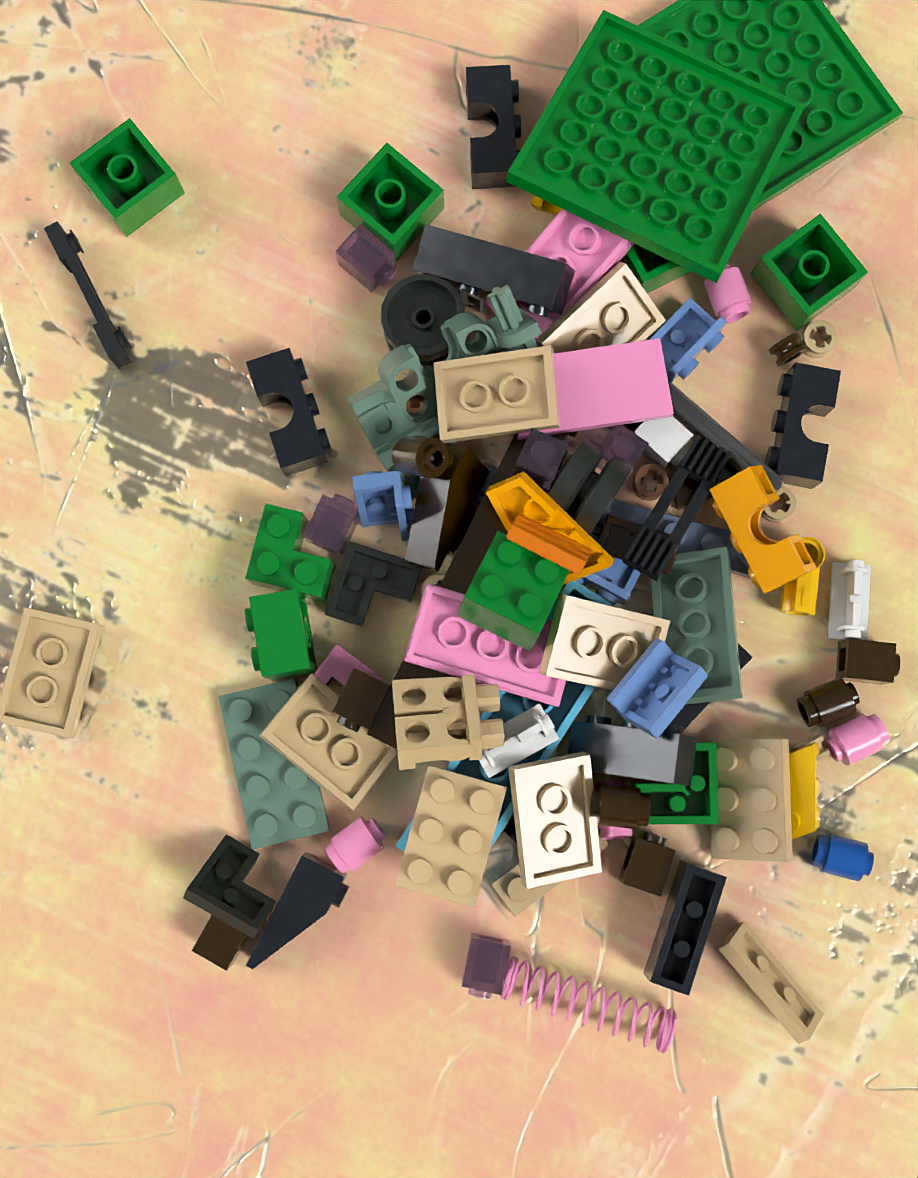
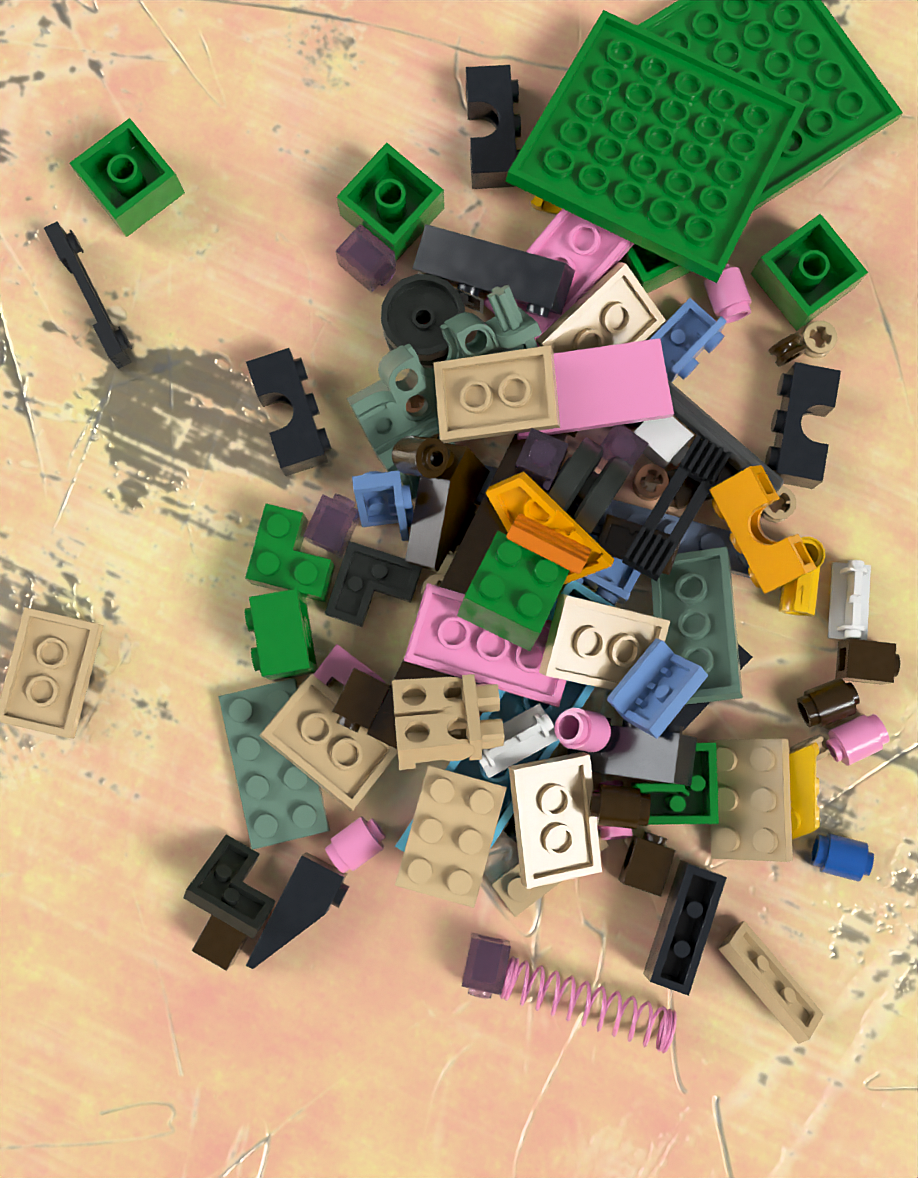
(582, 730): none -> bright pink brick

